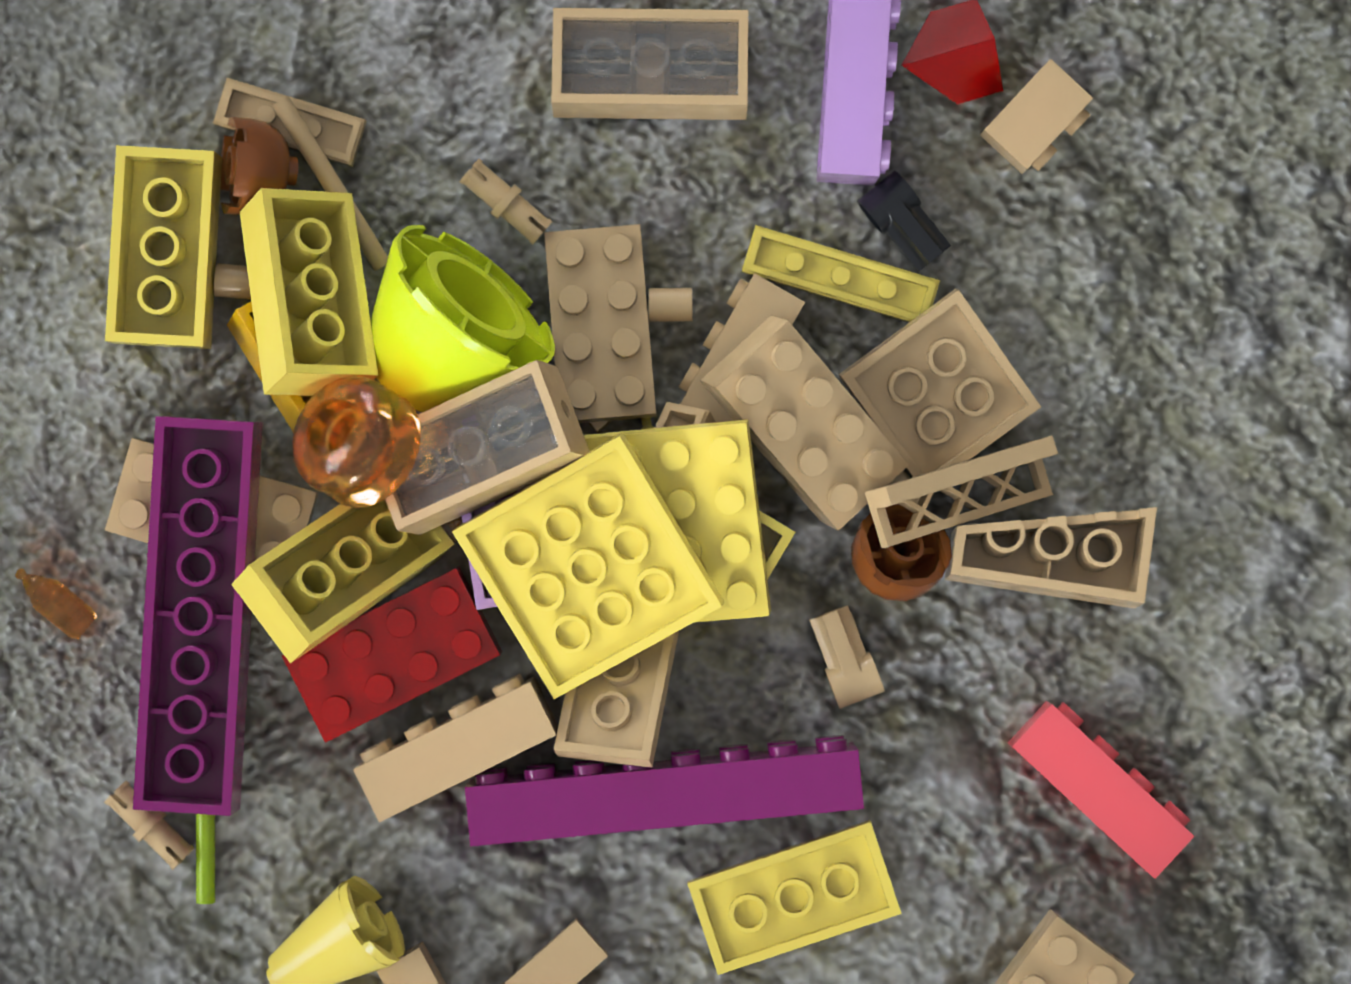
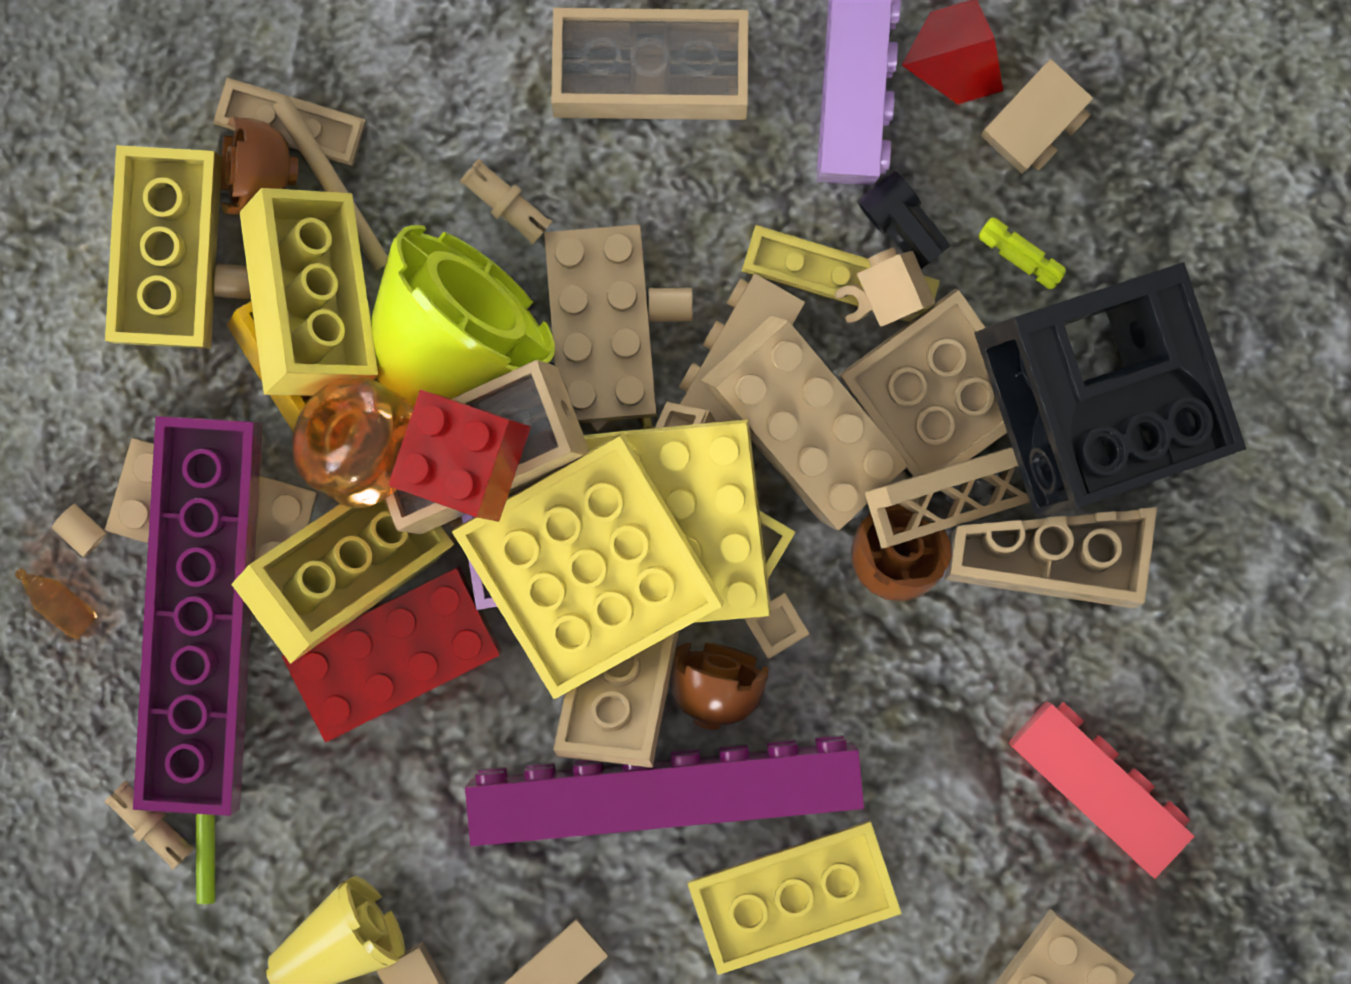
(79, 530): none -> tan hinge
(457, 748): tan brick -> none
(459, 456): none -> red brick
(716, 684): none -> dark orange cylinder
(778, 629): none -> tan plate
(849, 666): tan piece -> none
(889, 288): none -> tan brick
(1022, 253): none -> neon yellow axle
(1165, 385): none -> black piece

